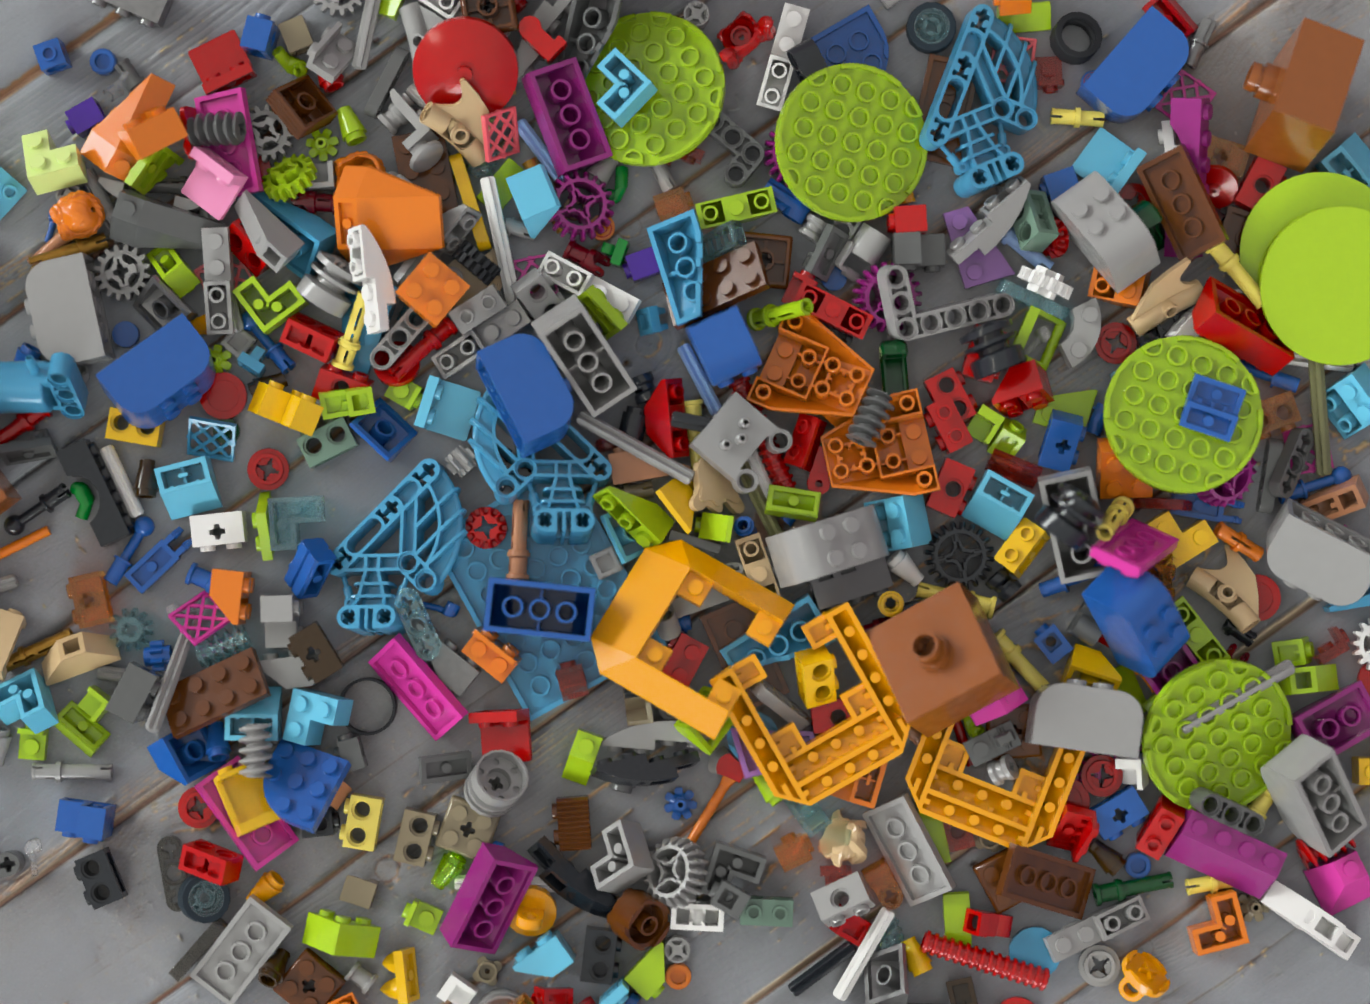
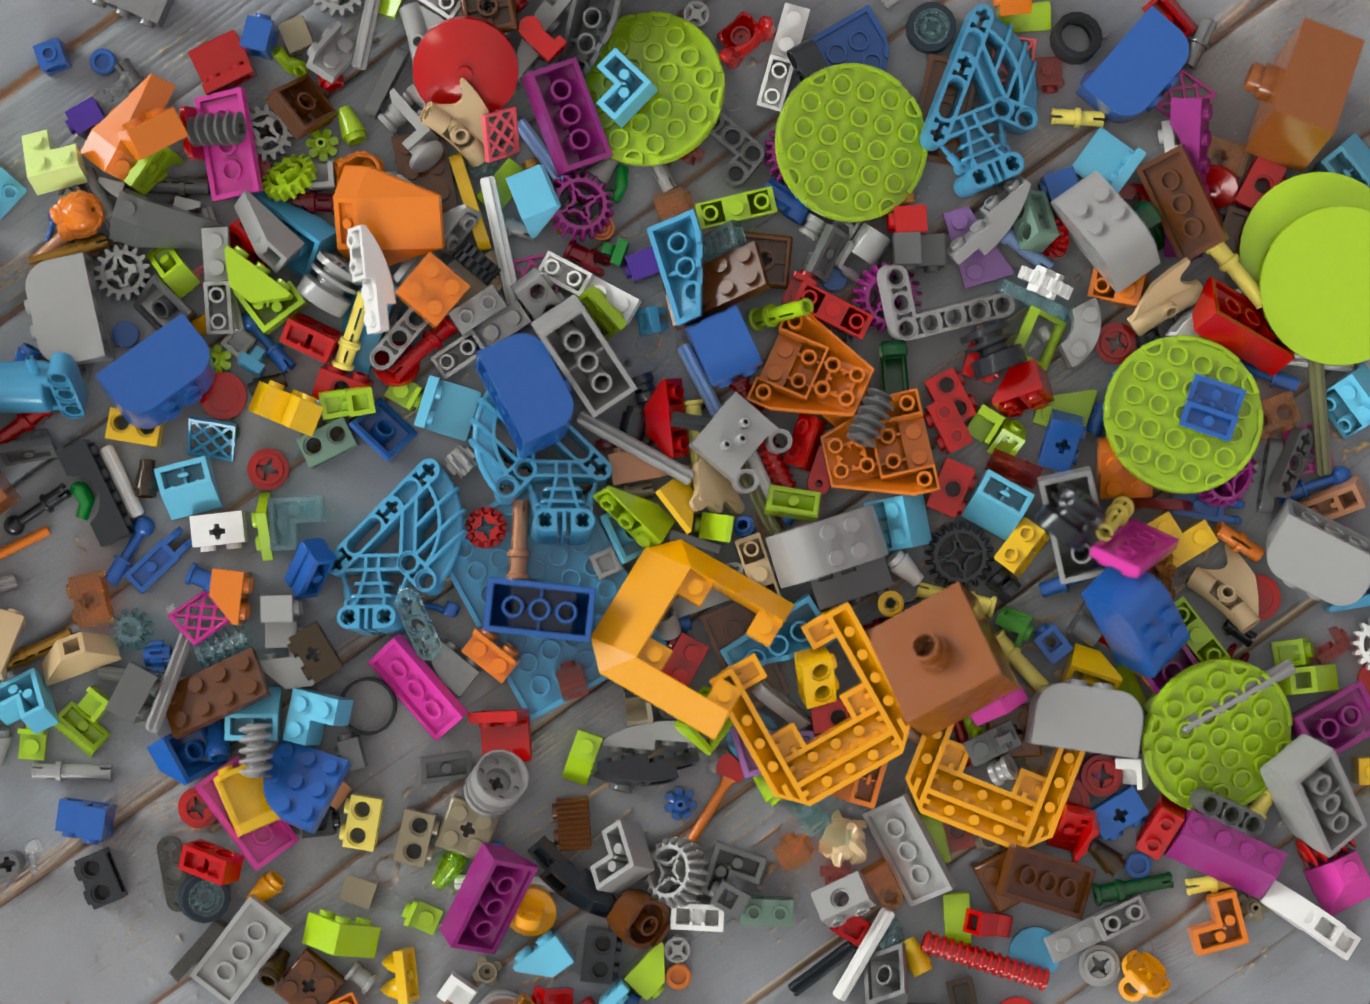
(213, 182): bright pink bracket -> none
(253, 280): none -> lime slope
(1016, 621): none -> bright green bracket

